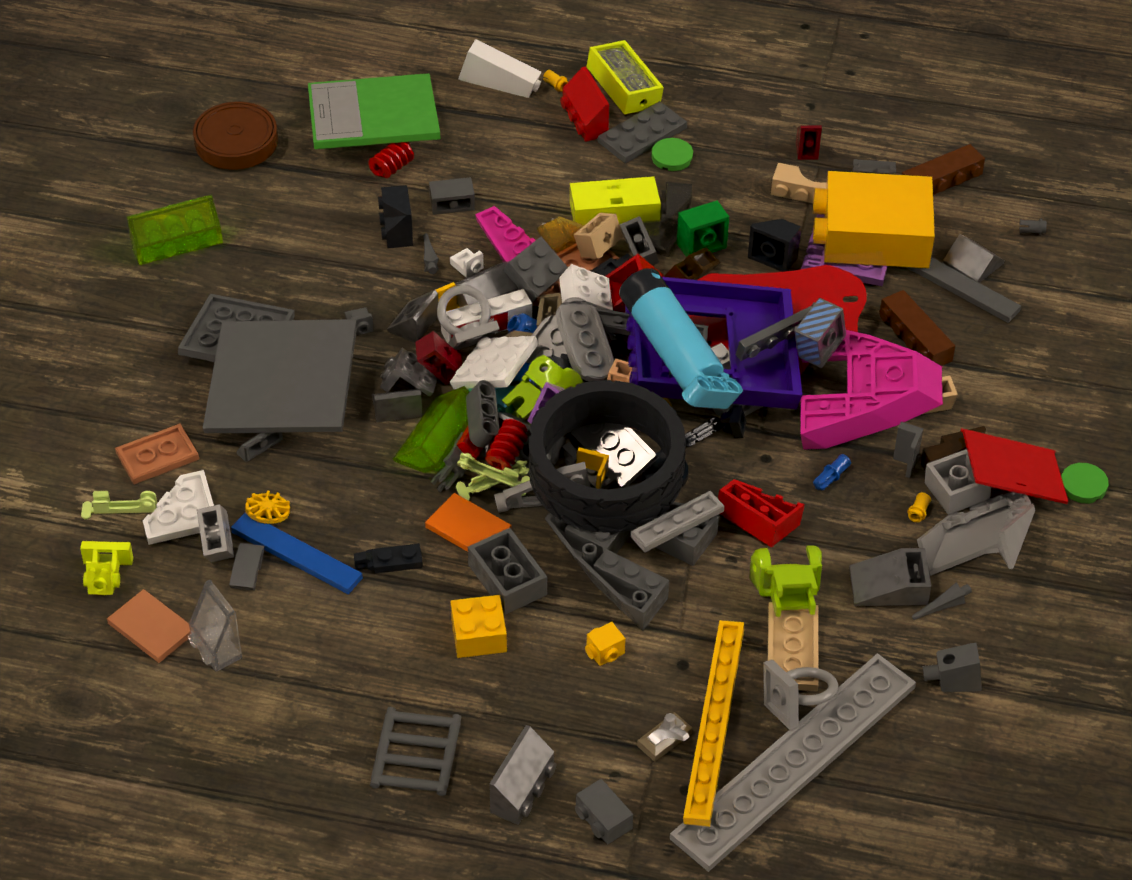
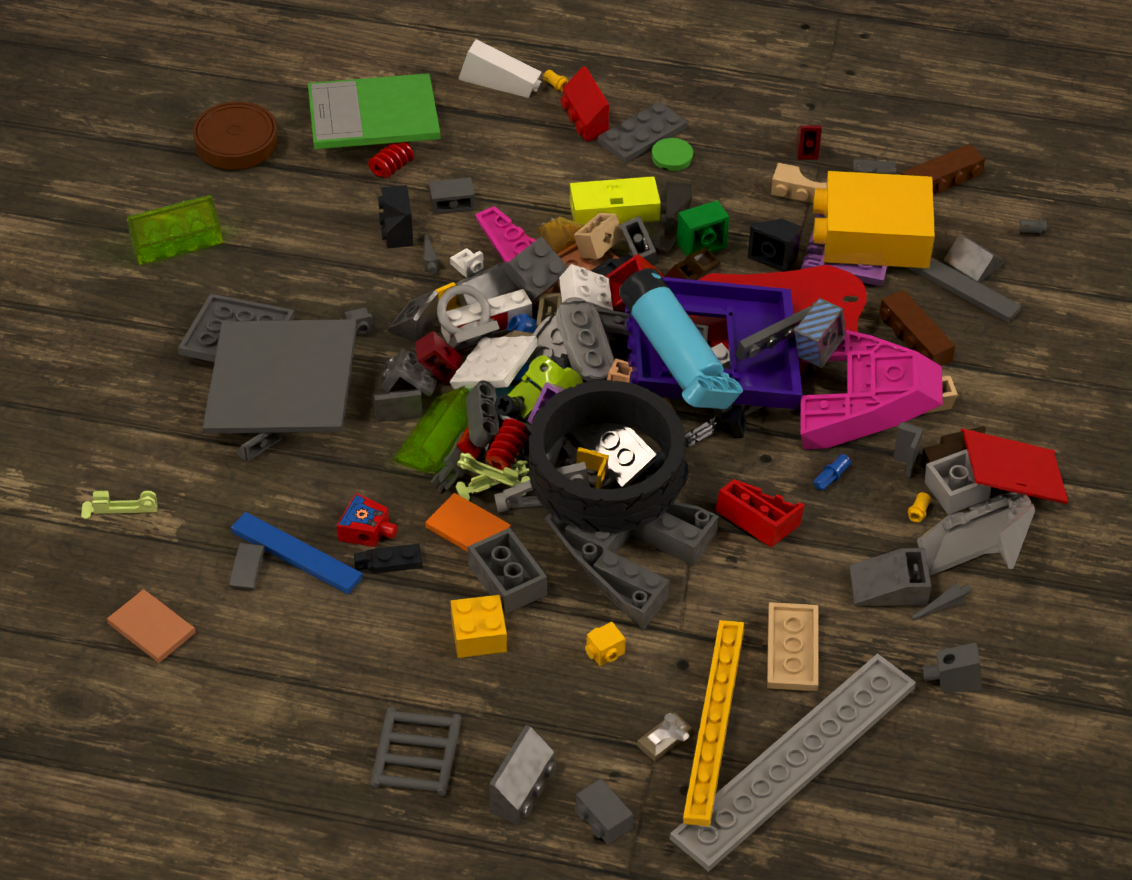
(103, 569): neon yellow tile -> none
(157, 453): nougat tile -> none
(177, 509): white plate -> none
(215, 533): light grey brick -> none
(215, 629): clear slope -> none
(263, 506): yellow wheel -> none
(365, 522): none -> red torso
(509, 406): none -> black bush
(624, 76): neon yellow brick -> none
(677, 521): light grey tile -> none
(782, 692): light grey tile -> none
(787, 584): lime piece -> none
(1084, 482): bright green tile -> none

